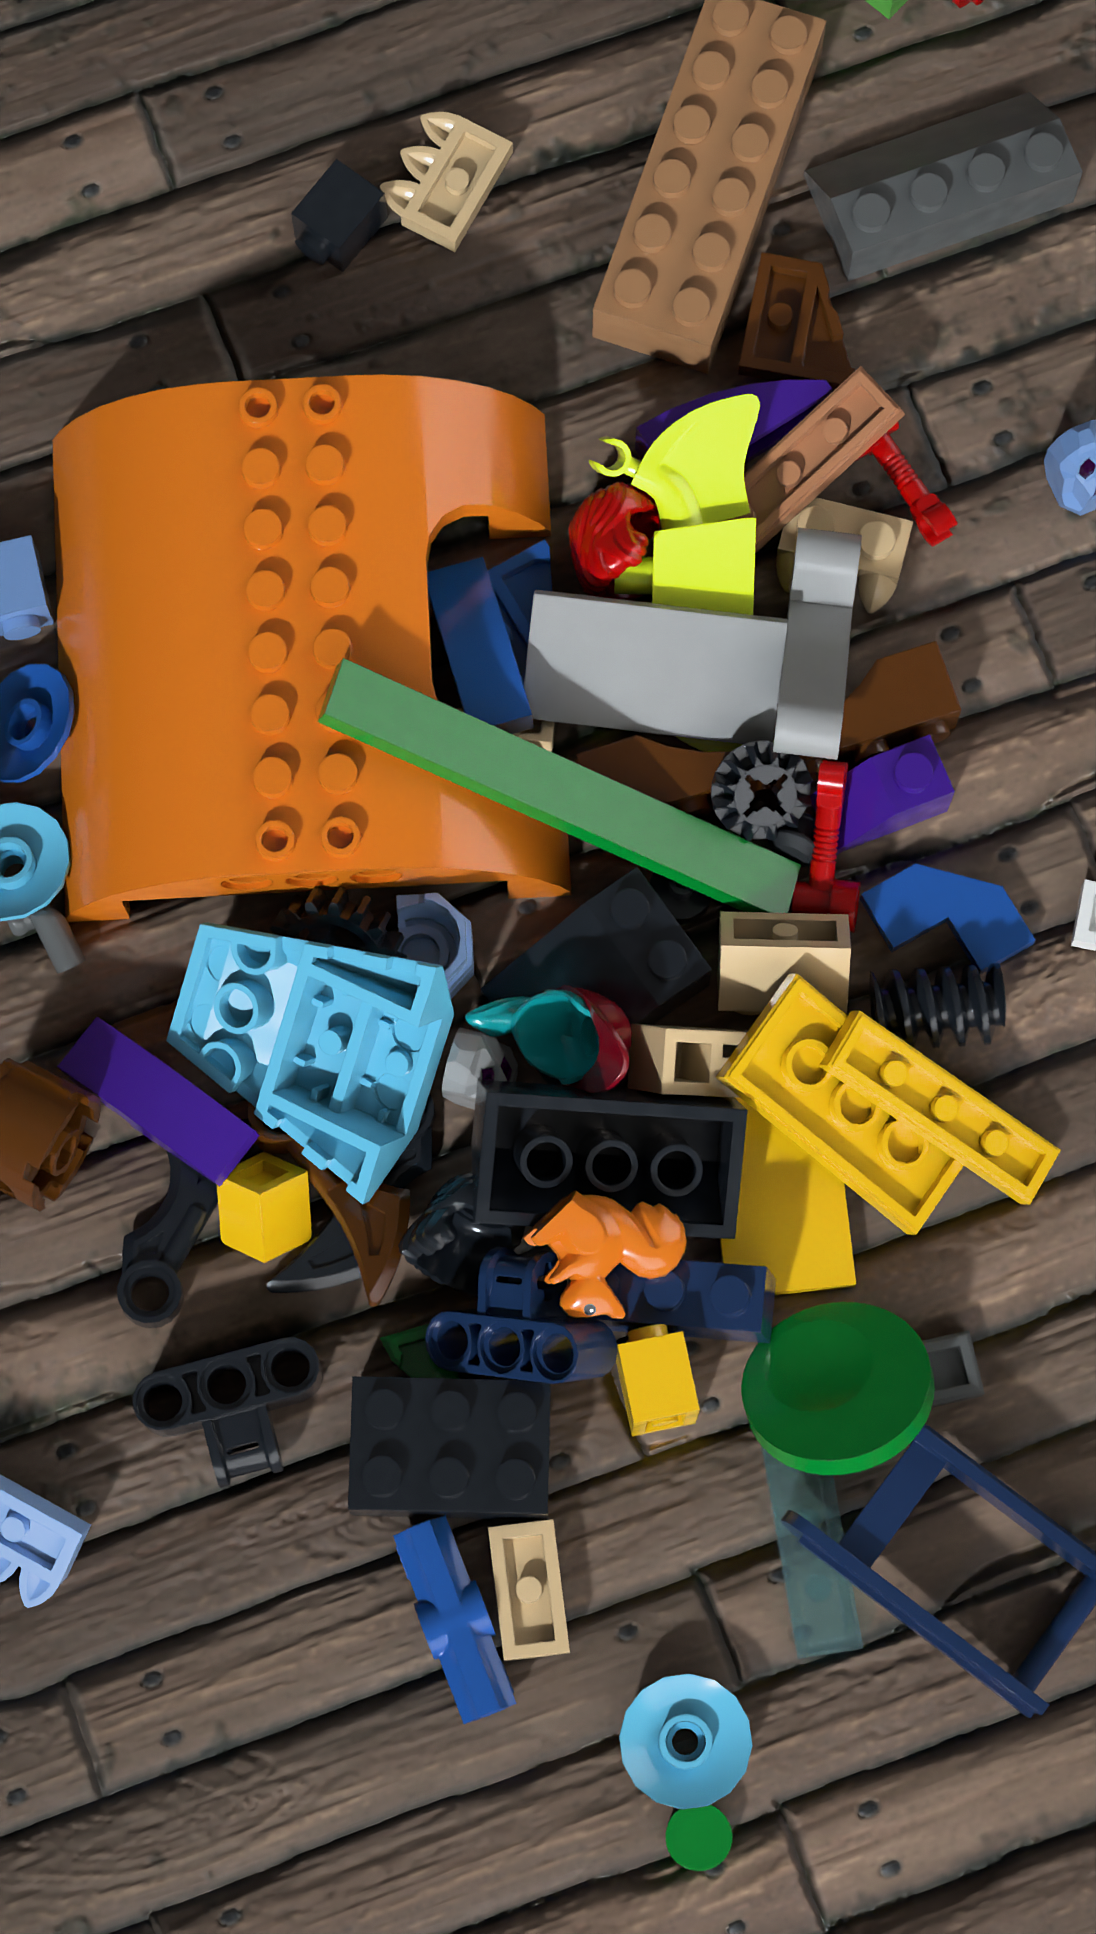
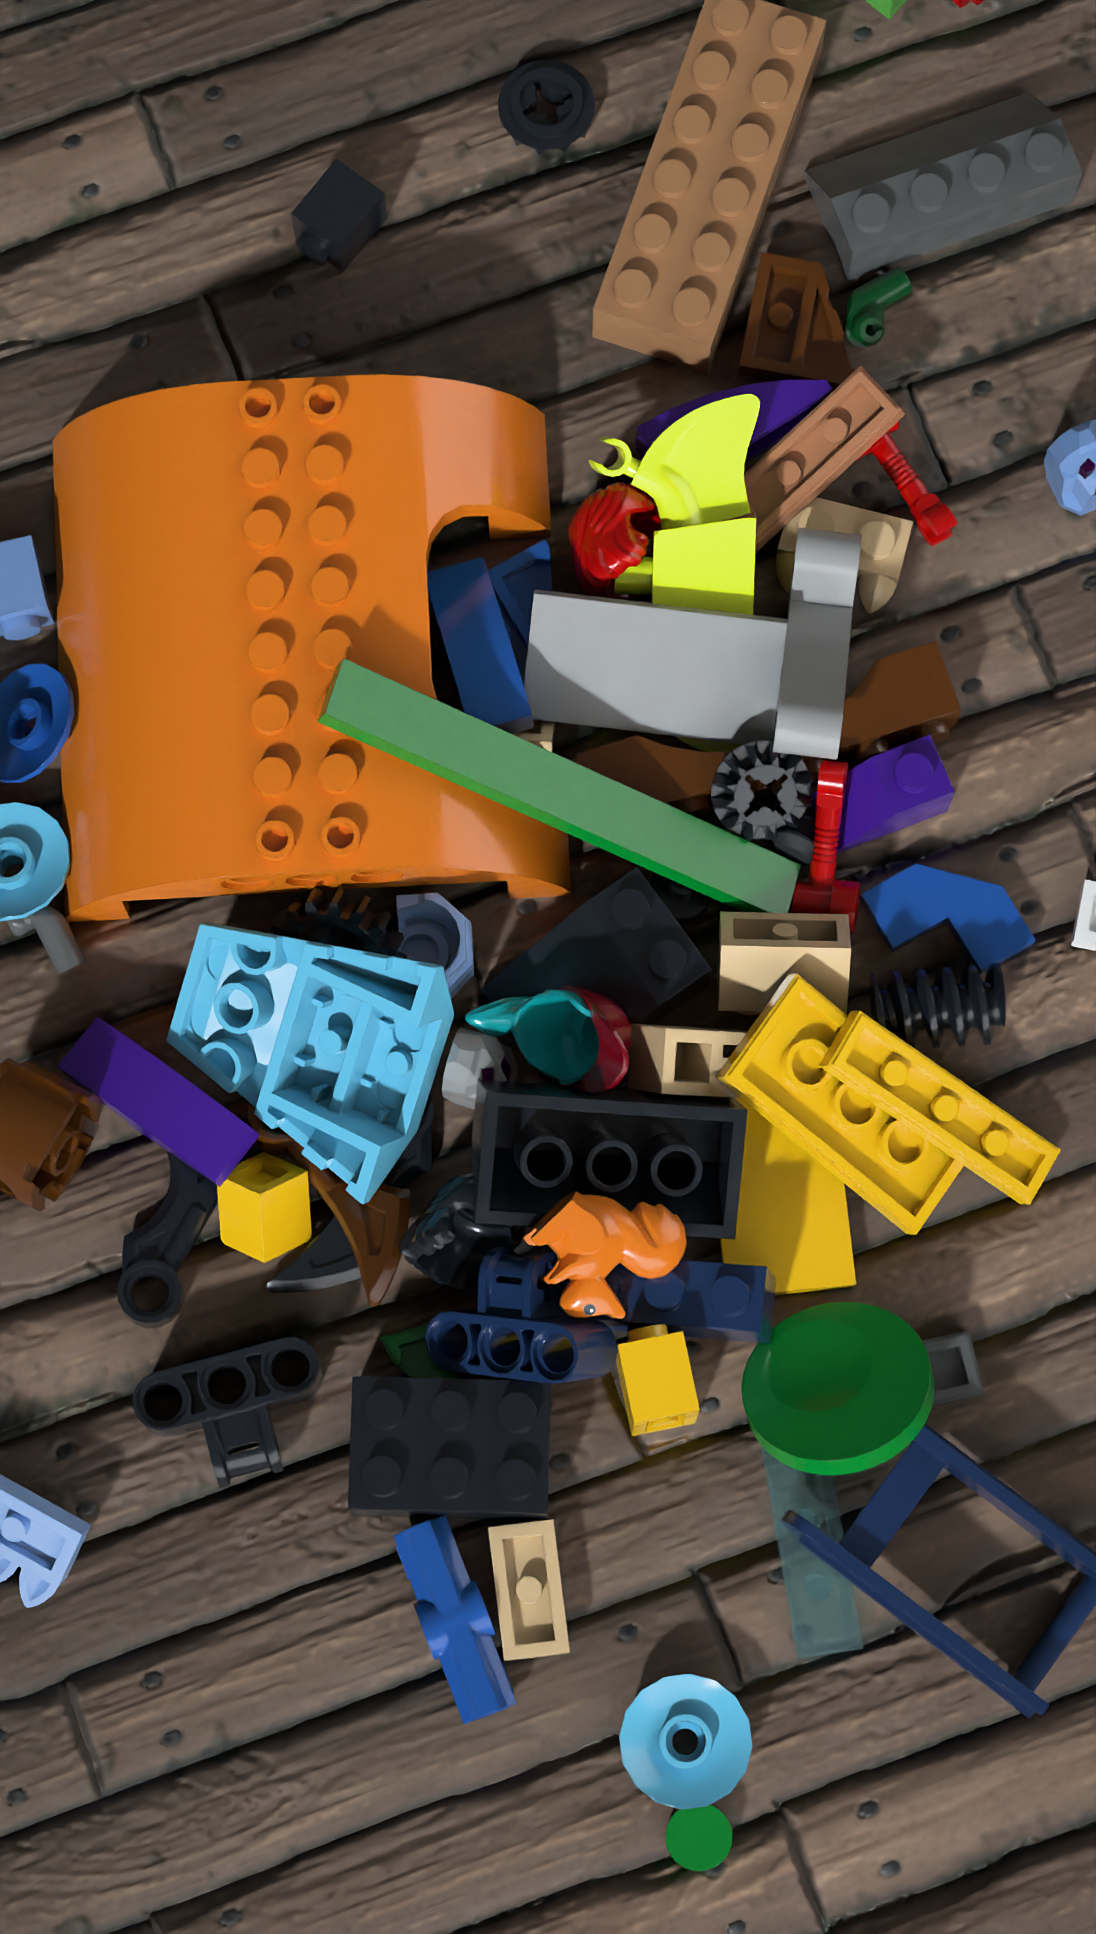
(451, 179): tan plate -> none
(558, 84): none -> black gear
(867, 306): none -> dark green arm

